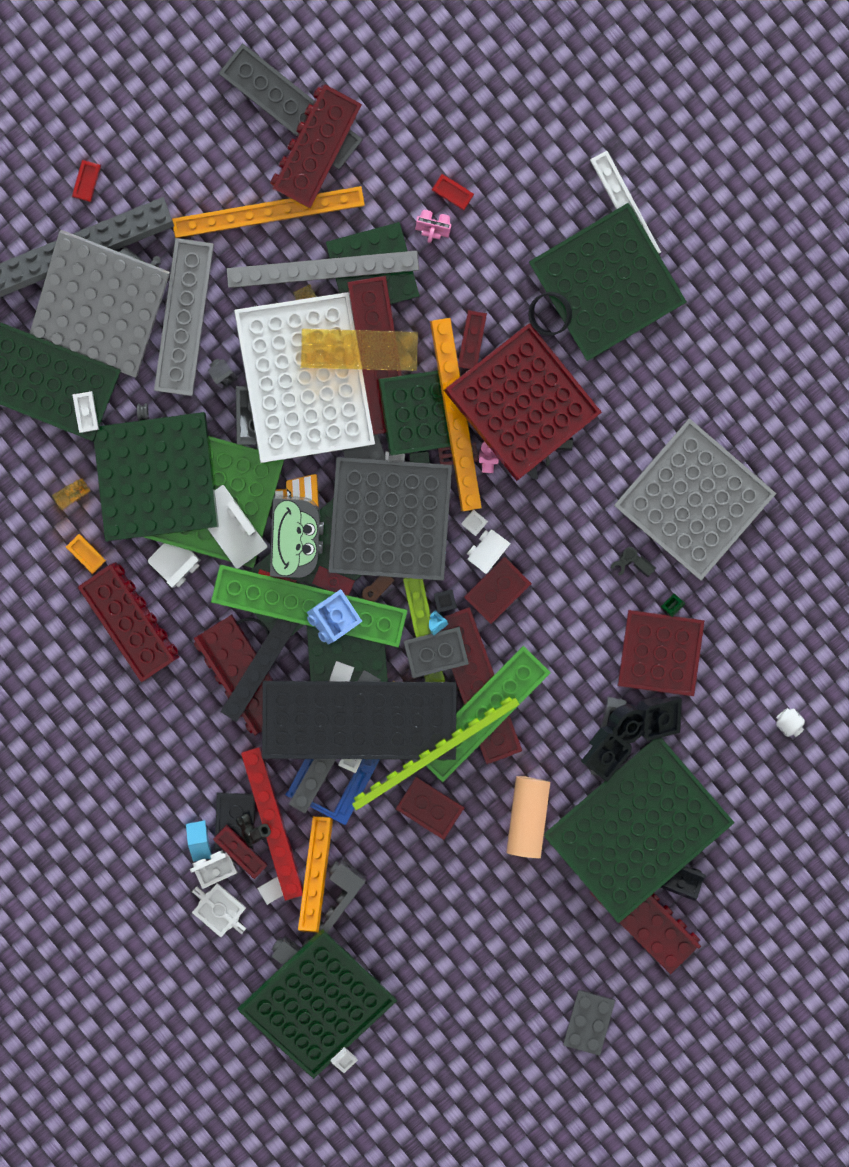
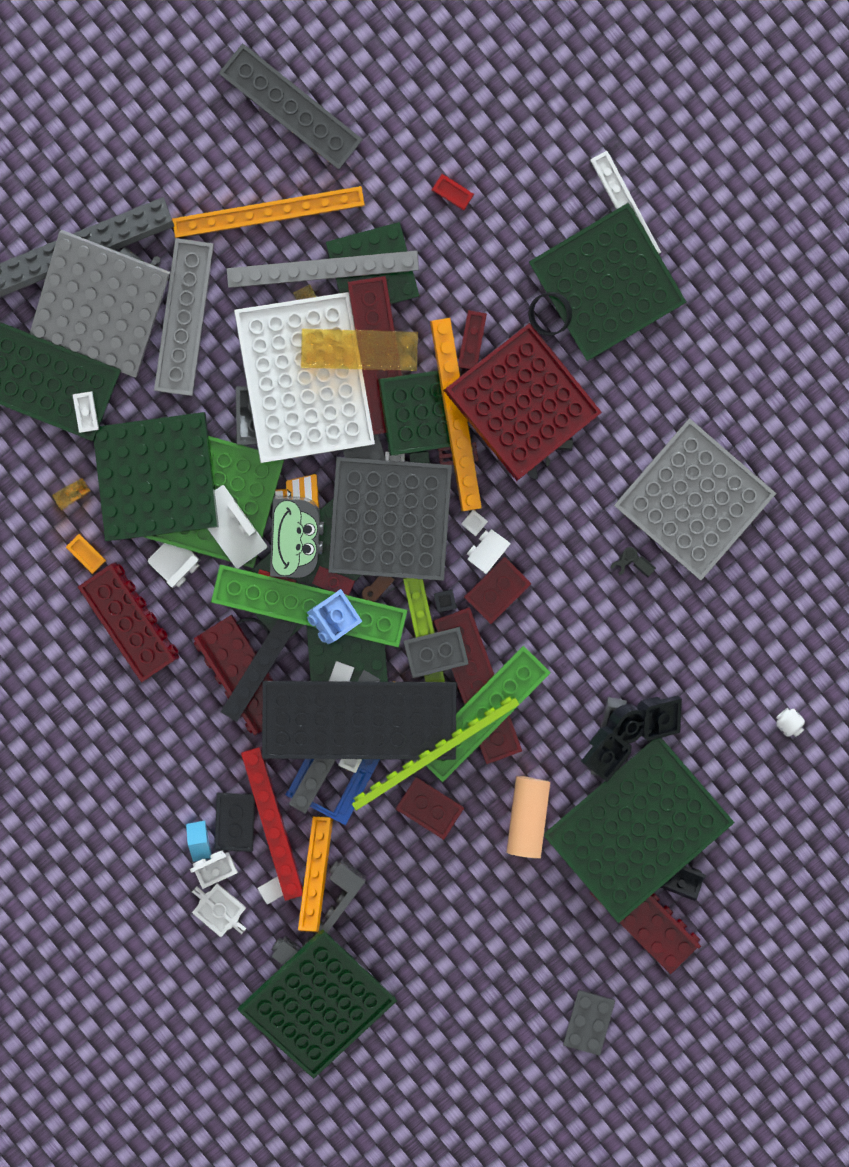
(86, 181): red tile -> none
(142, 412): dark grey bush -> none
(222, 373): dark grey slope -> none
(240, 852): dark red plate -> none
(251, 834): pearl dark grey bar -> none
(315, 145): dark red bracket -> none
(344, 1060): white tile -> none
(433, 228): bright pink hips -> none
(436, 622): medium azure tile -> none
(487, 458): bright pink hips -> none
(661, 653): dark red plate -> none
(673, 605): dark green slope -> none

